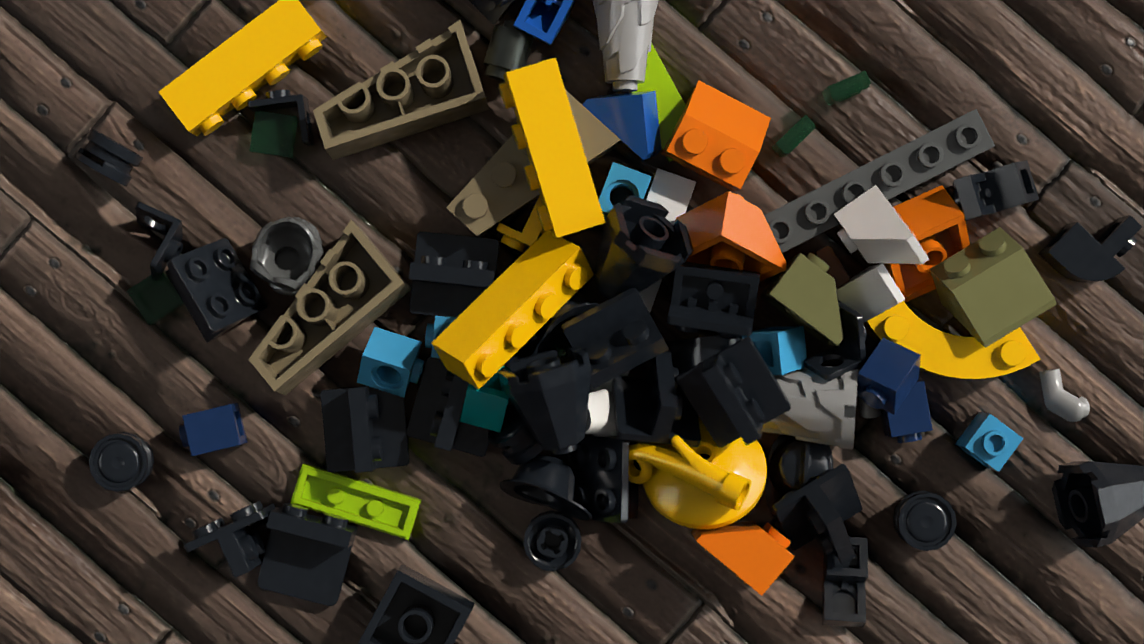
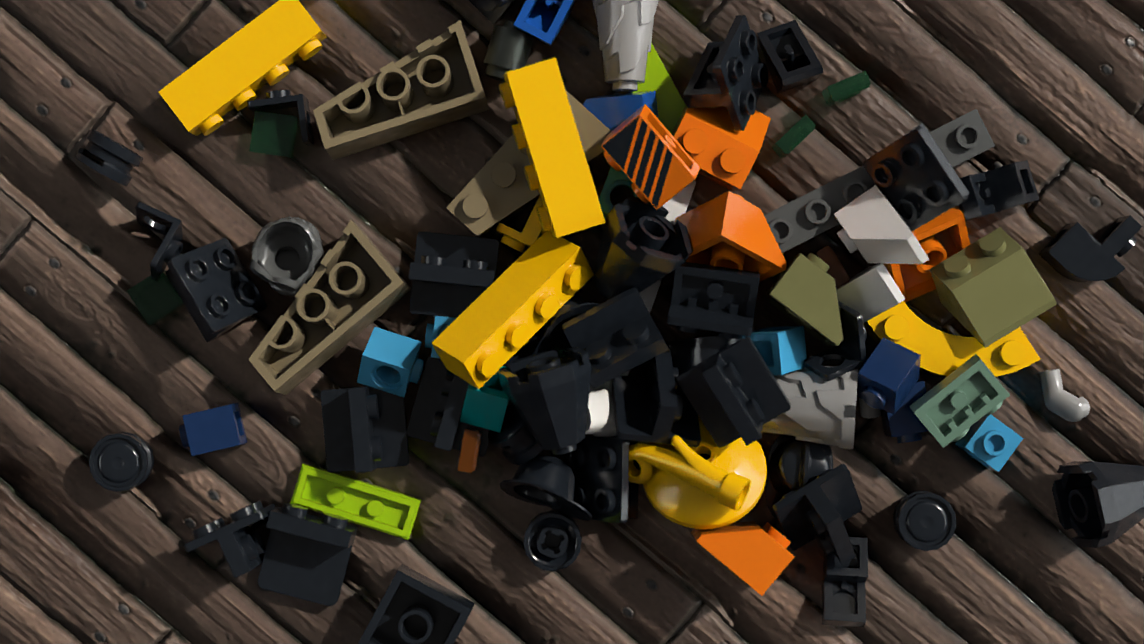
(470, 450): none -> reddish brown tile
(649, 157): none -> brick
(729, 75): none -> black bracket
(789, 56): none -> black slope
(916, 178): none -> black bracket
(960, 401): none -> sand green bracket

